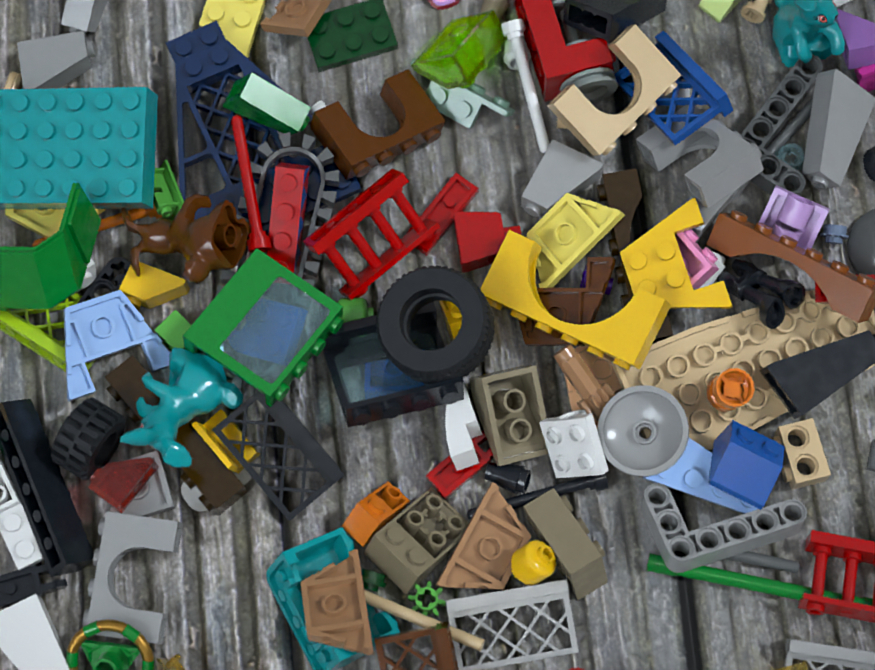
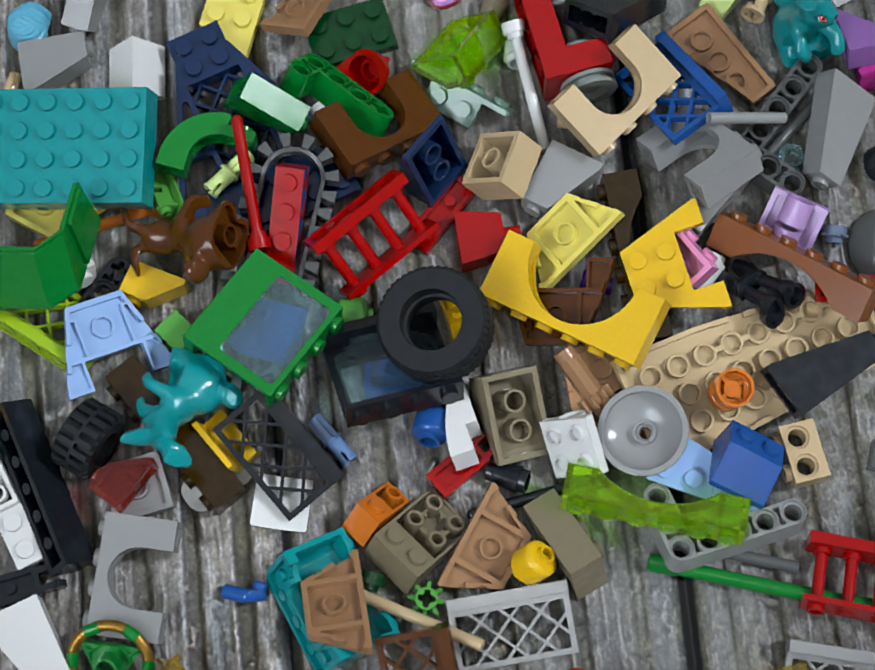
(28, 23): none -> medium azure hair
(138, 65): none -> white slope
(194, 135): none -> green arch
(225, 176): none -> yellowish green axle
(245, 595): none -> blue arm
(268, 515): none -> white sticker
(328, 85): none -> green beam
(331, 439): none -> medium blue axle
(367, 69): none -> red piece
(430, 426): none -> blue head
(432, 163): none -> dark blue slope
(502, 165): none -> tan brick
(716, 518): none -> clear neon green arch
(722, 54): none -> medium nougat wing
(746, 117): none -> light grey piece

